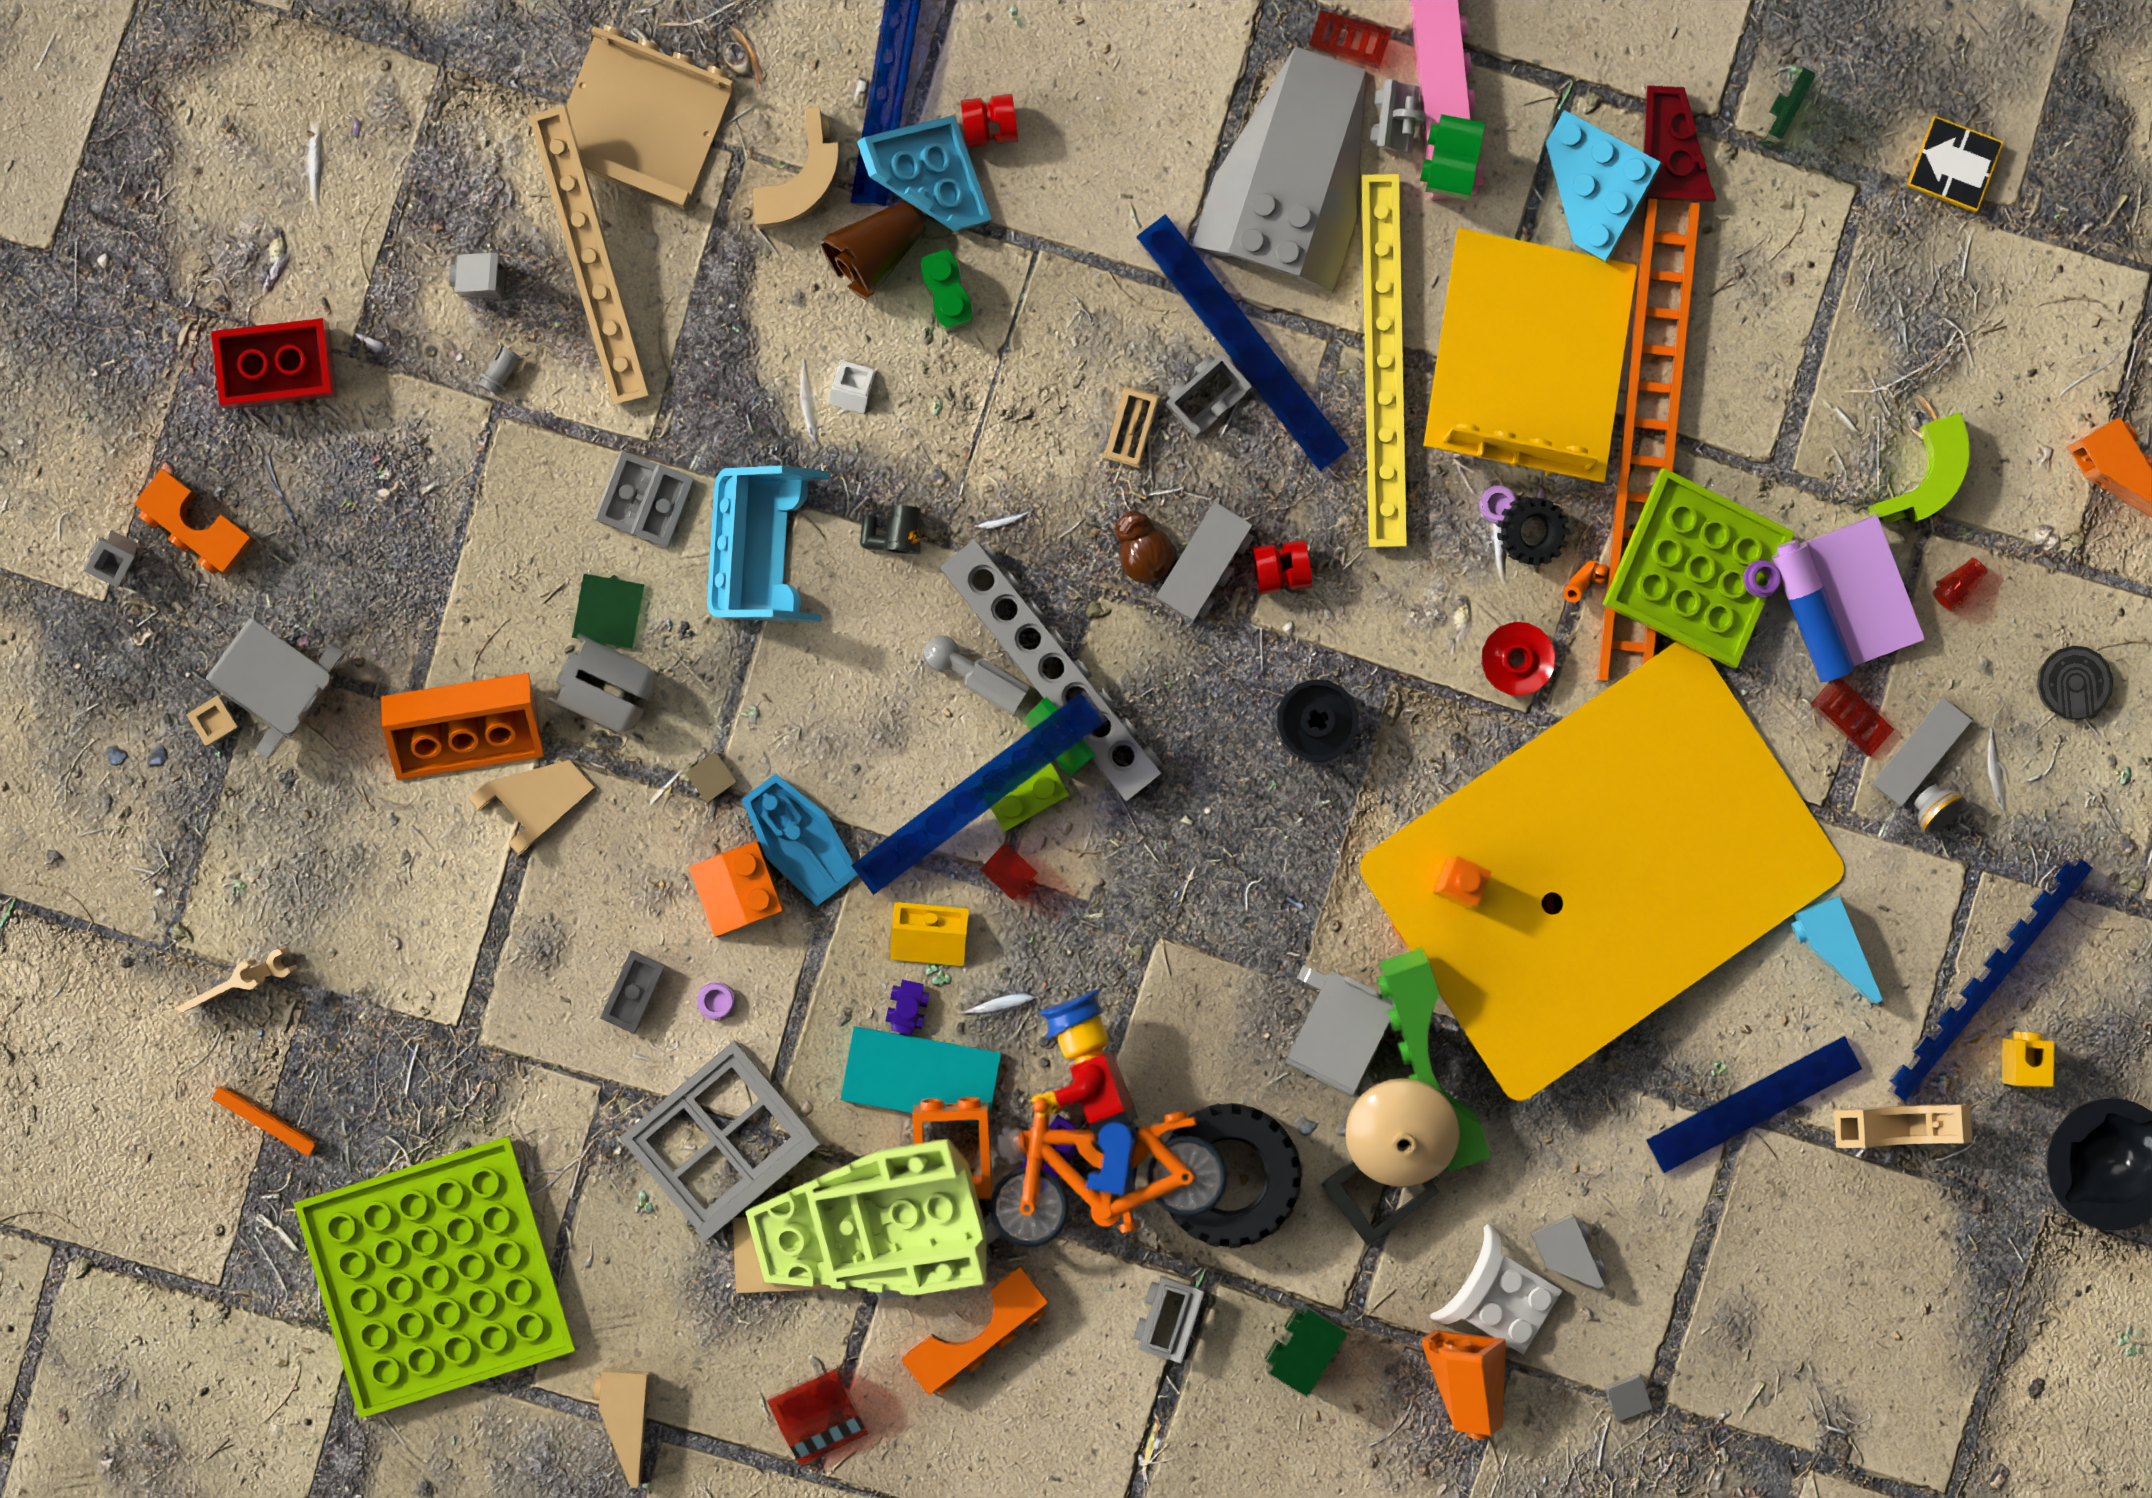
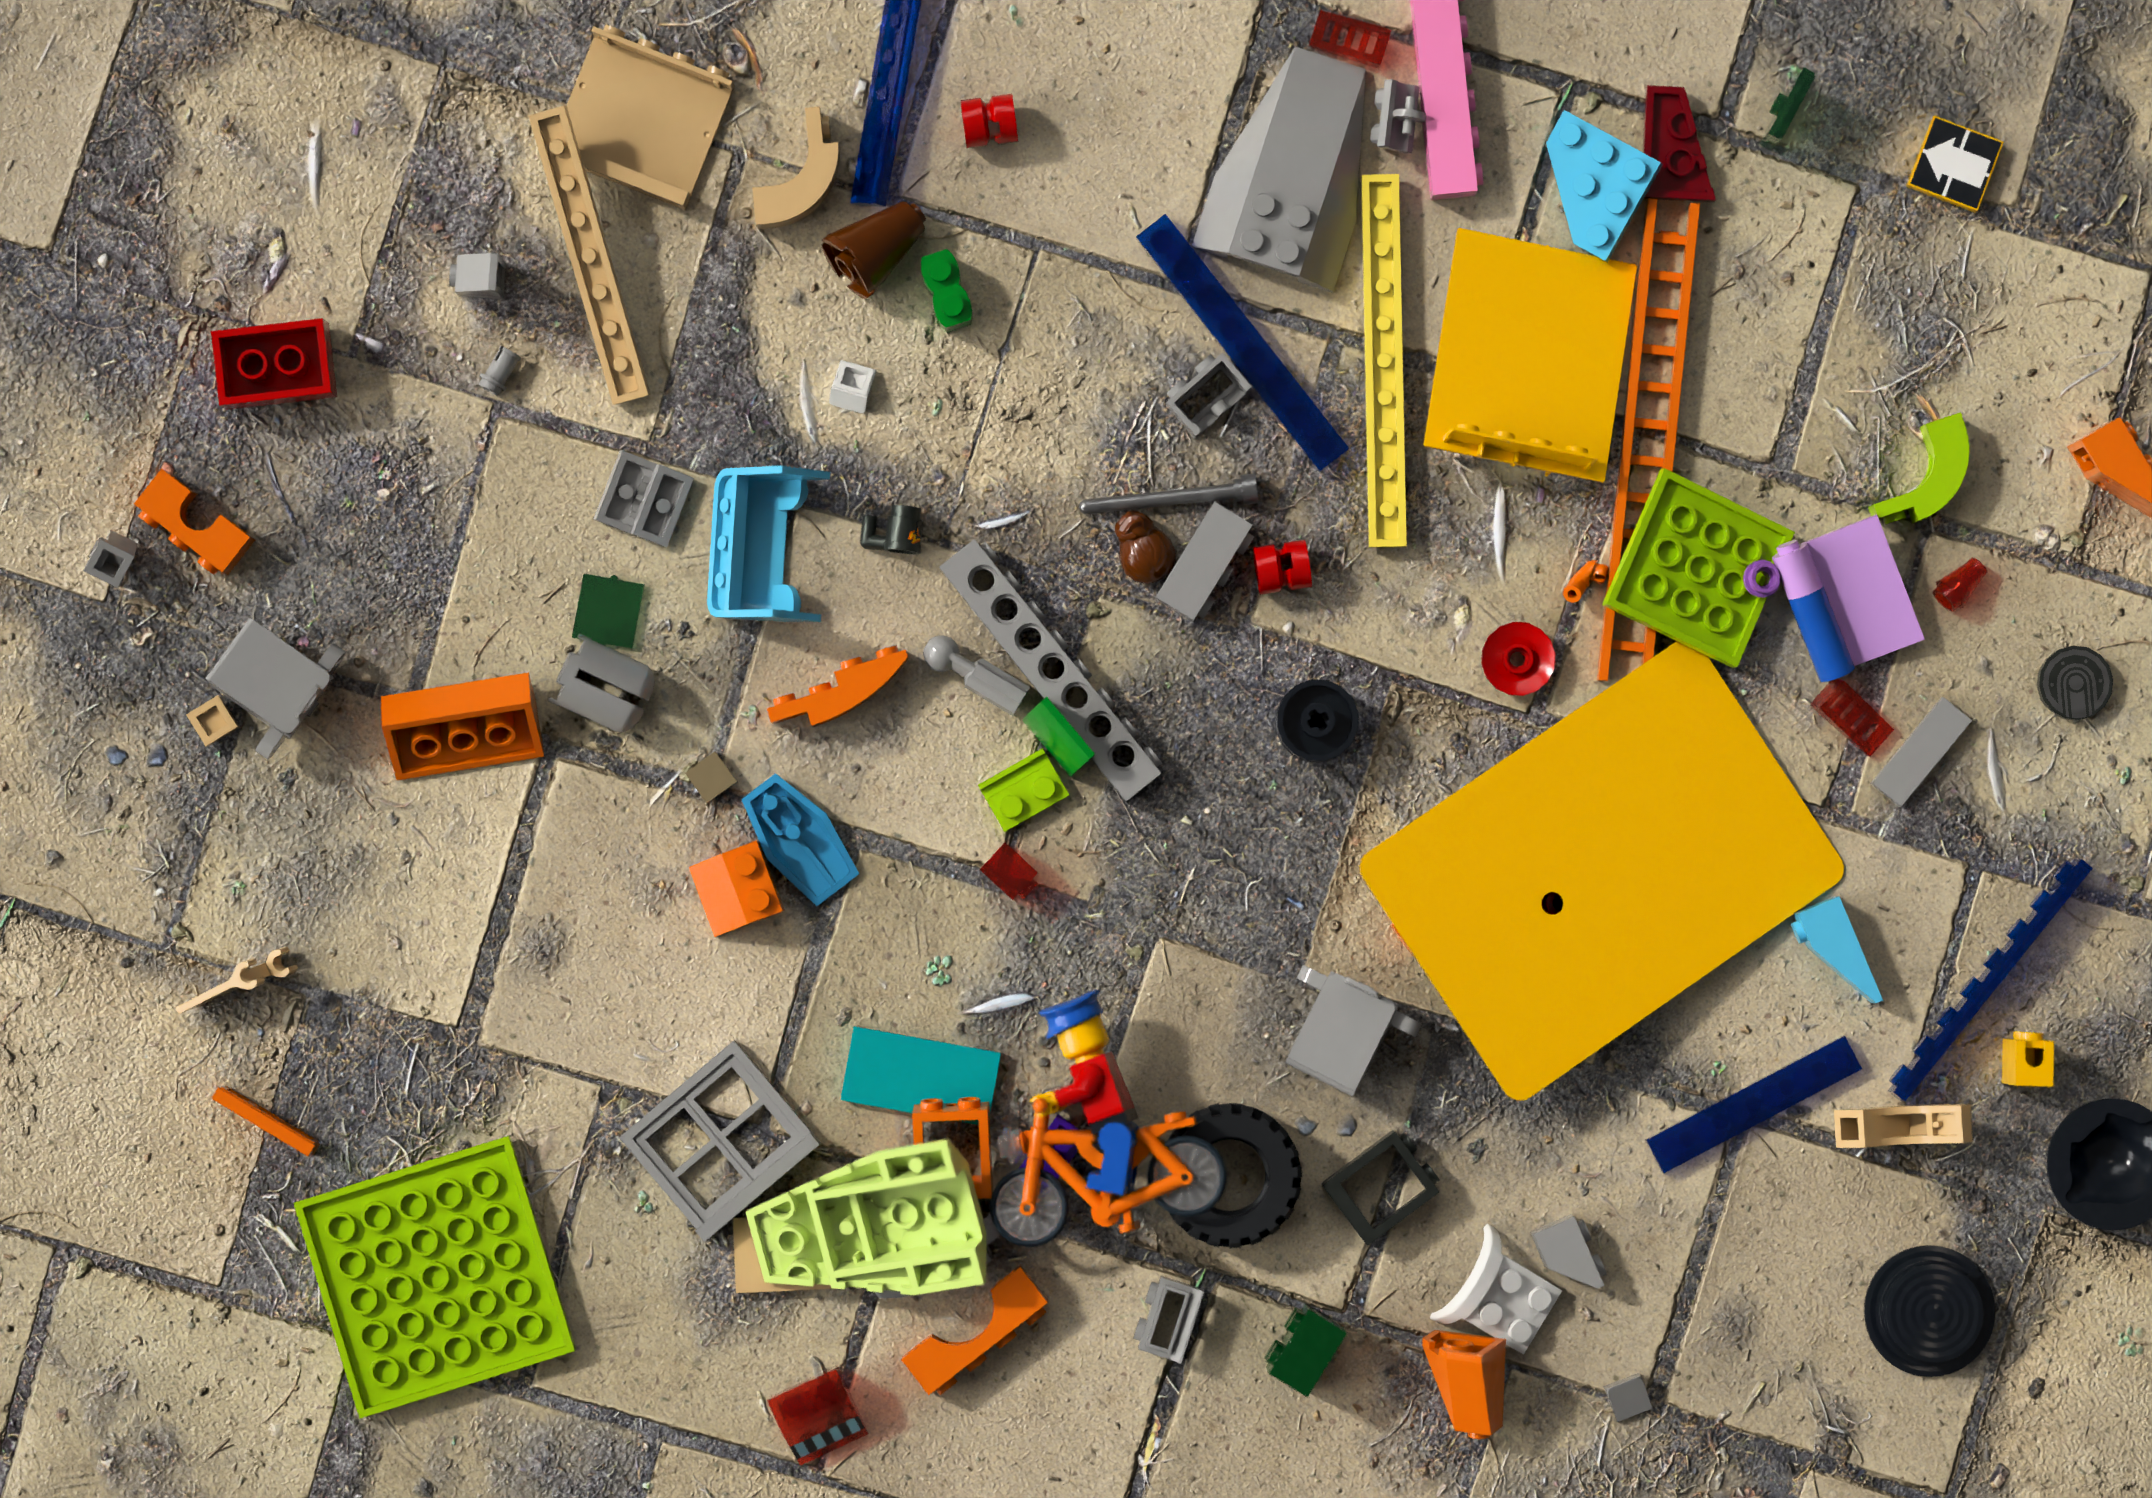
(535, 798): tan flag -> none
(624, 1411): tan slope -> none
(632, 991): flat silver plate -> none
(716, 1000): lavender tile -> none
(855, 686): none -> orange slope
(908, 998): dark purple piece -> none
(929, 170): medium azure plate -> none
(929, 933): yellow panel -> none
(979, 792): clear blue plate -> none
(1122, 458): tan tile -> none
(1242, 490): none -> flat silver piece
(1398, 1112): tan dish -> none
(1413, 995): bright green arch -> none
(1454, 156): green brick -> none
(1462, 882): orange brick -> none
(1494, 502): lavender tile -> none
(1554, 536): black tyre -> none
(1929, 1311): none -> black piece
(1938, 808): light grey piece -> none

